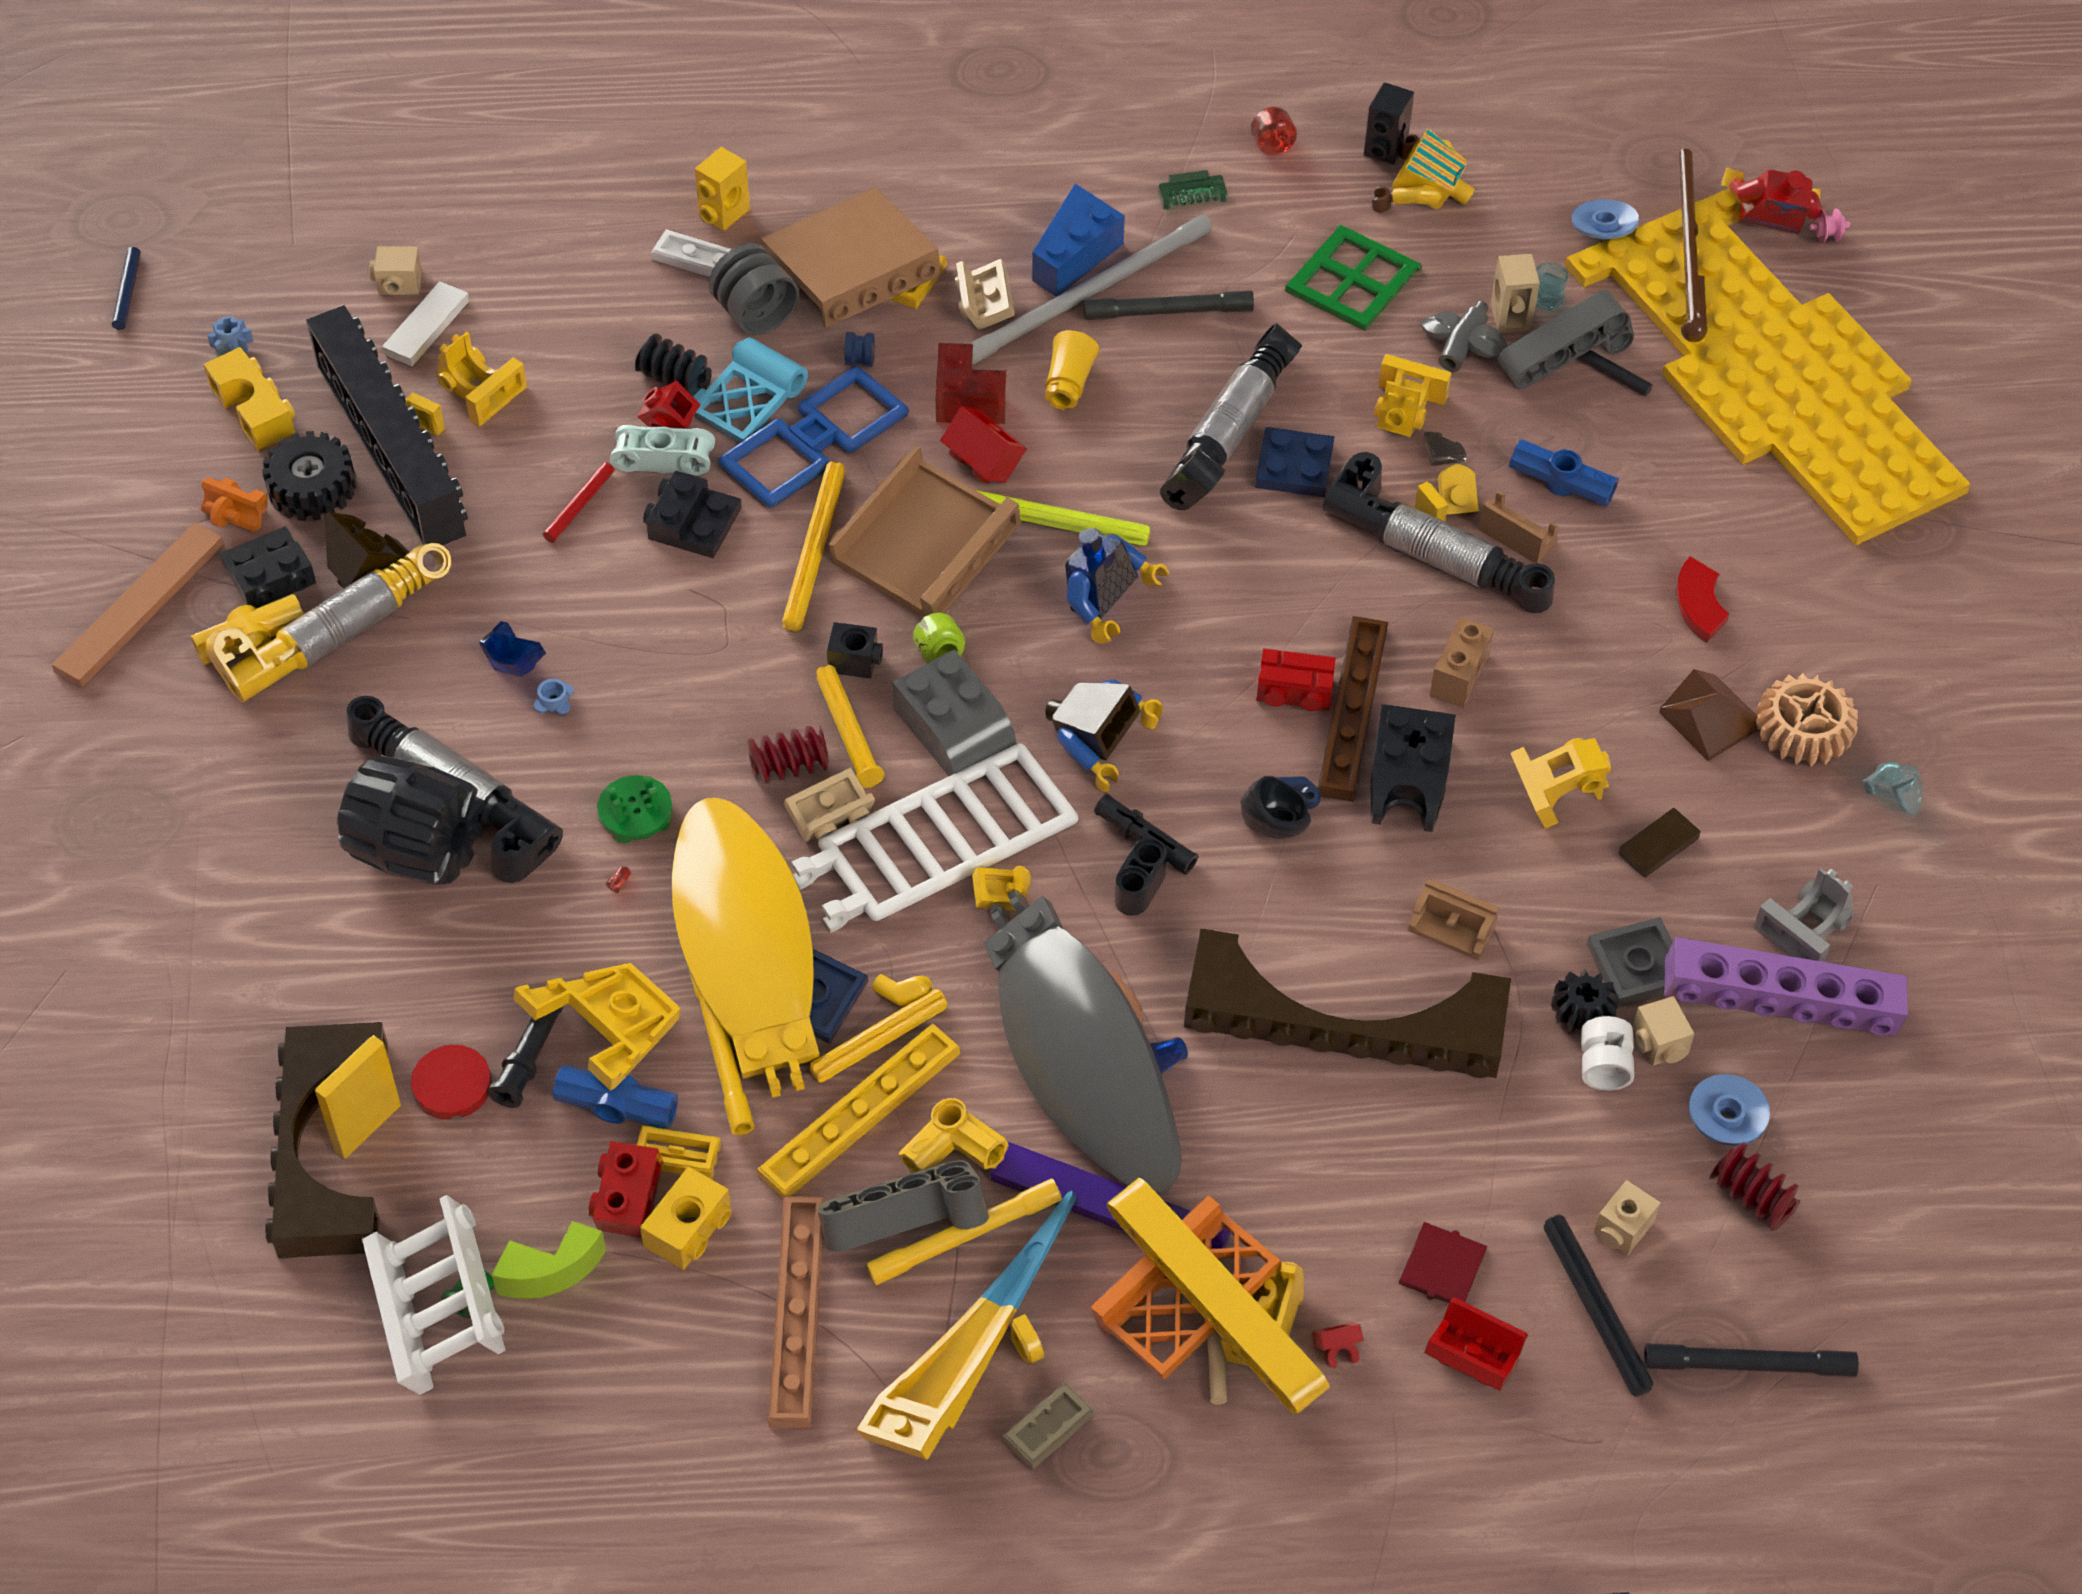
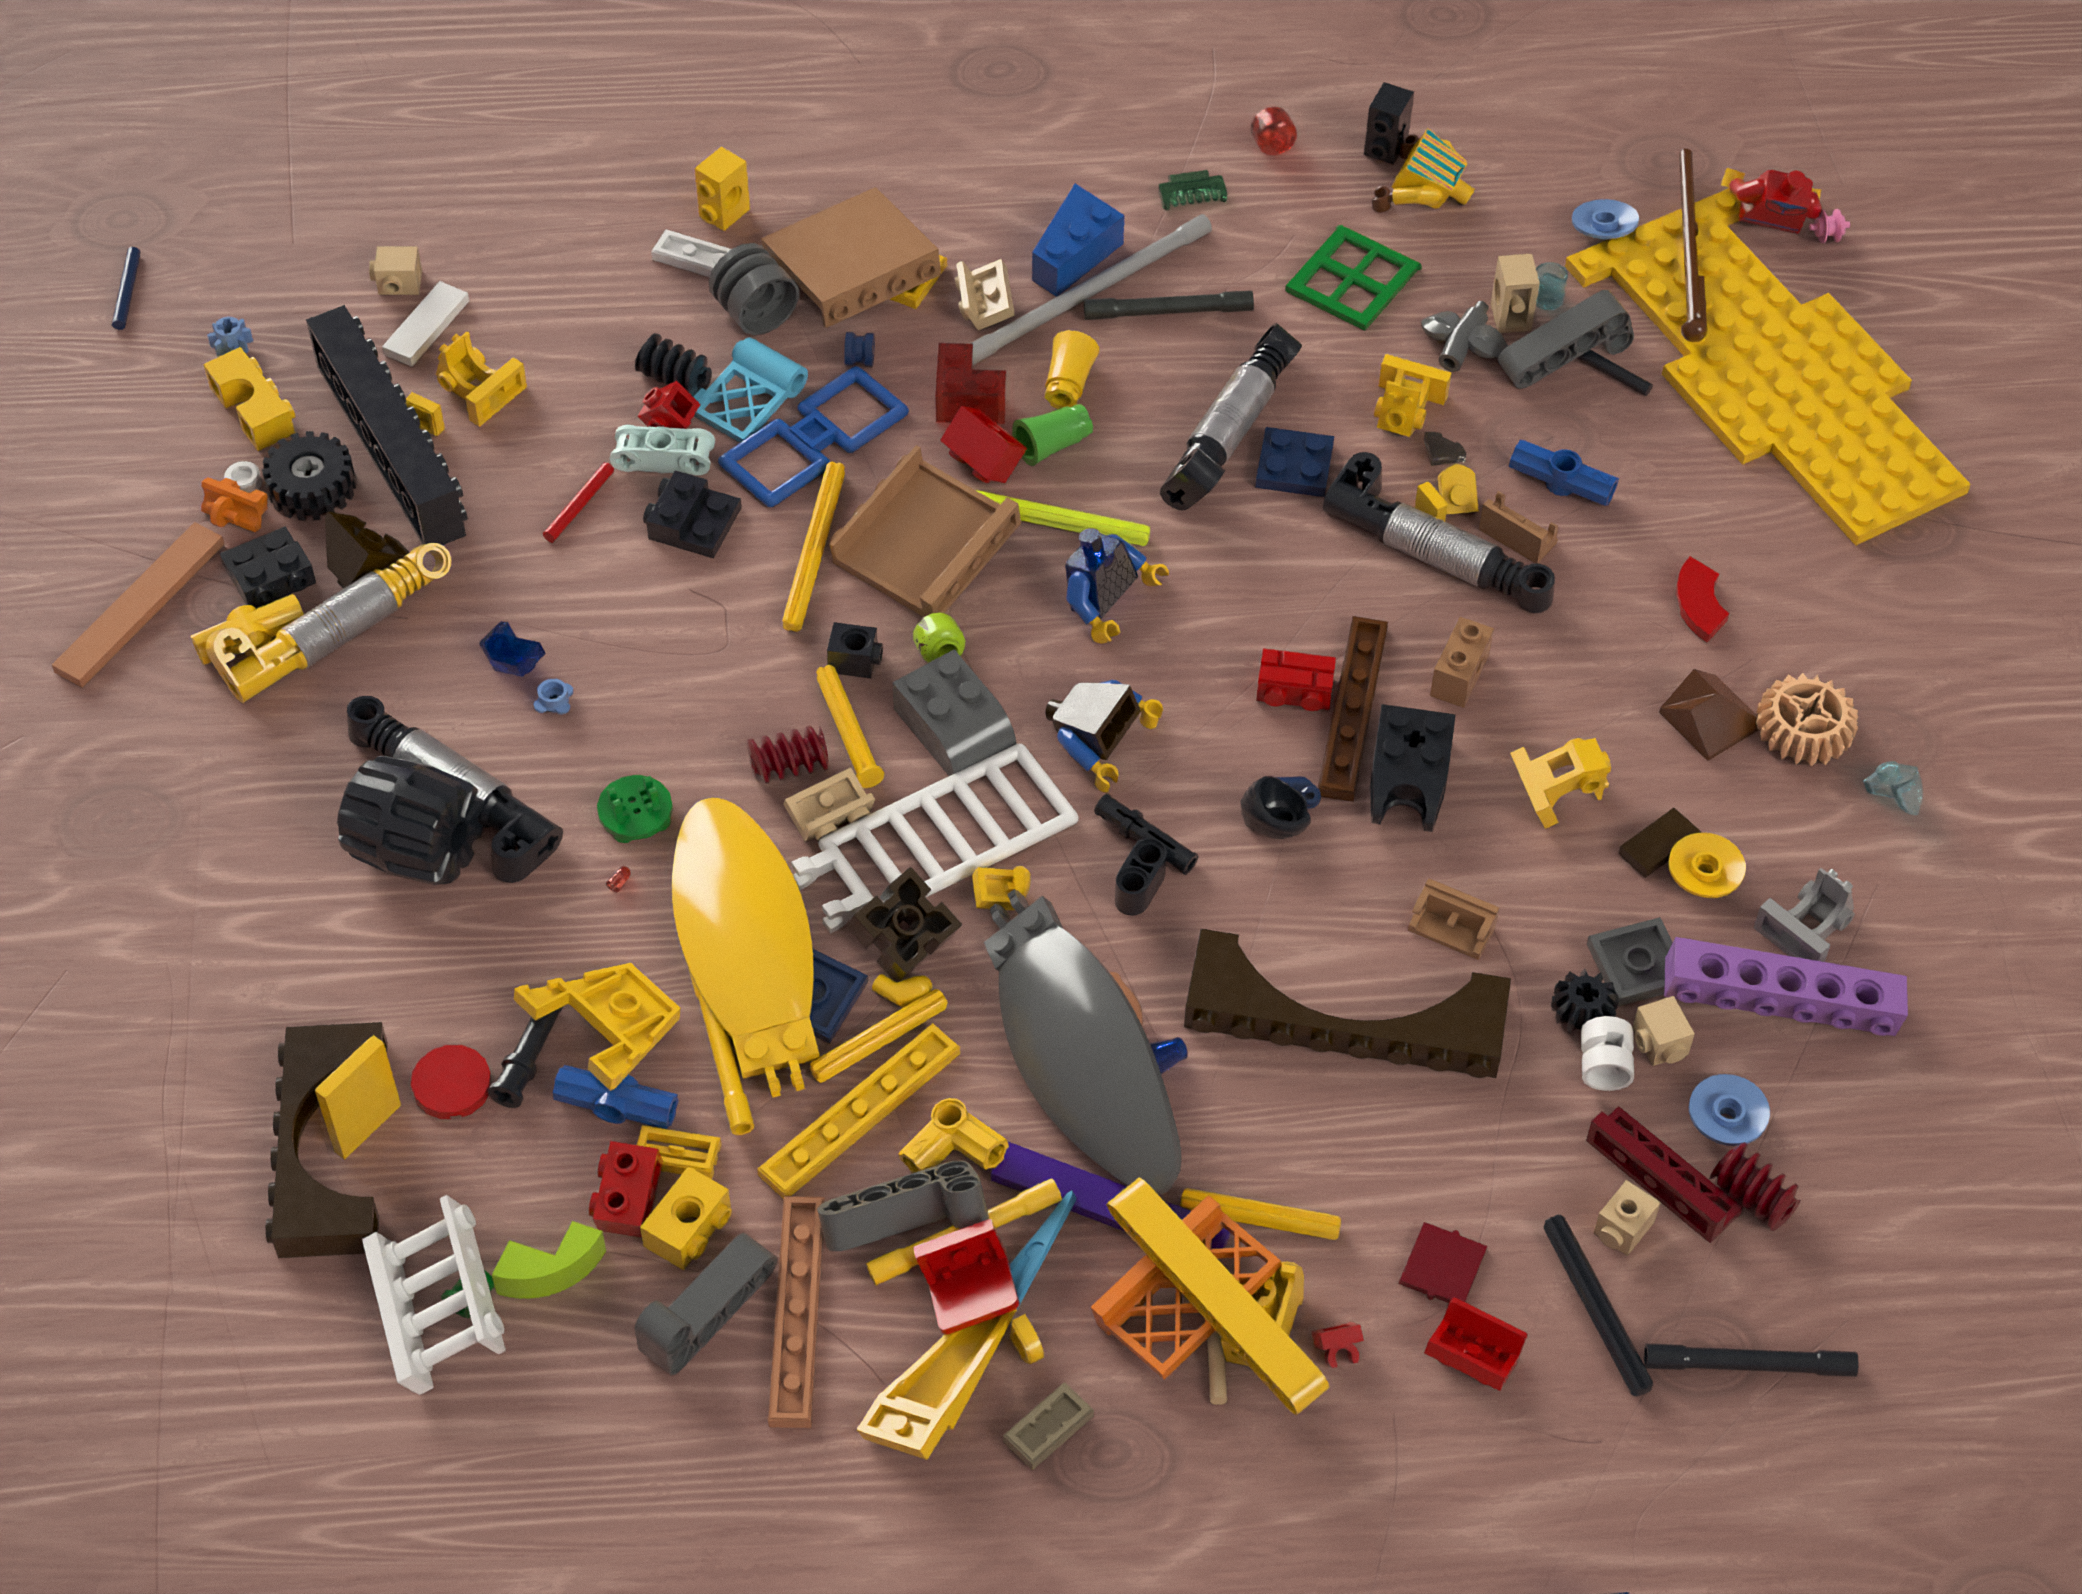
(245, 474): none -> white tile
(680, 1331): none -> dark grey beam
(907, 902): none -> dark brown brick
(968, 1276): none -> red bracket
(1051, 432): none -> bright green plant
(1268, 1214): none -> yellow axle
(1660, 1179): none -> dark red fence
(1711, 854): none -> yellow dish

